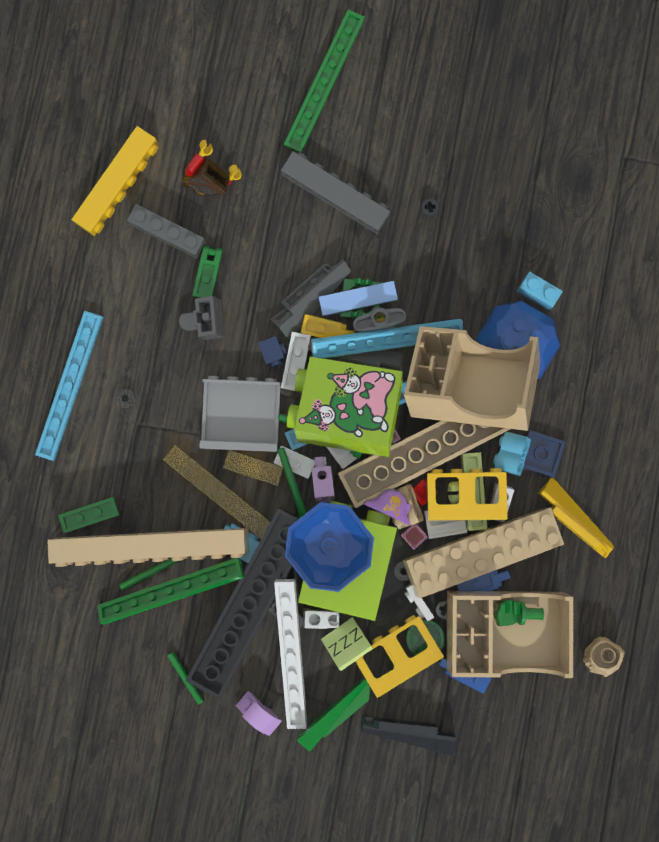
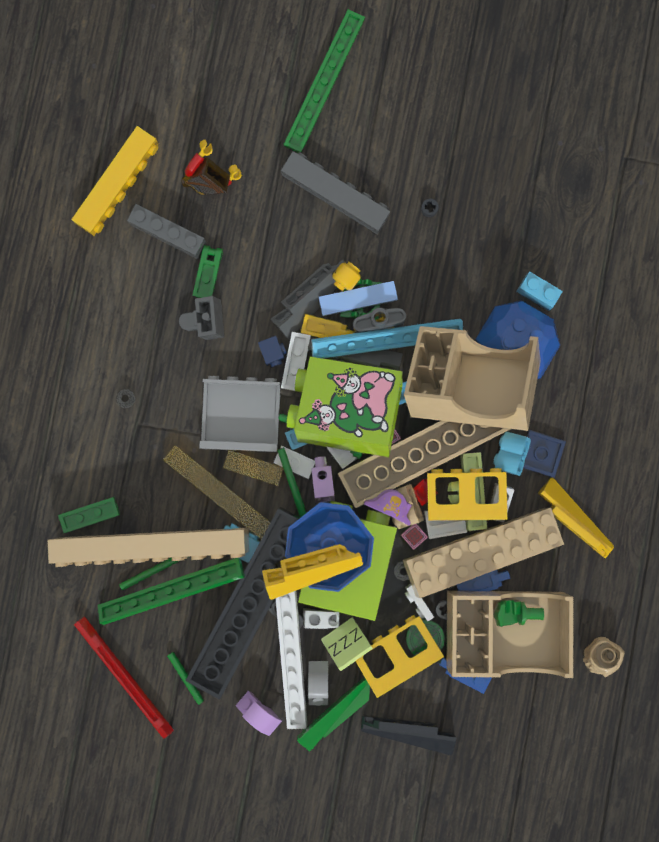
(69, 385): medium azure tile -> none
(123, 677): none -> red piece
(309, 569): none -> yellow wedge
(318, 683): none -> light grey brick
(346, 276): none -> yellow head

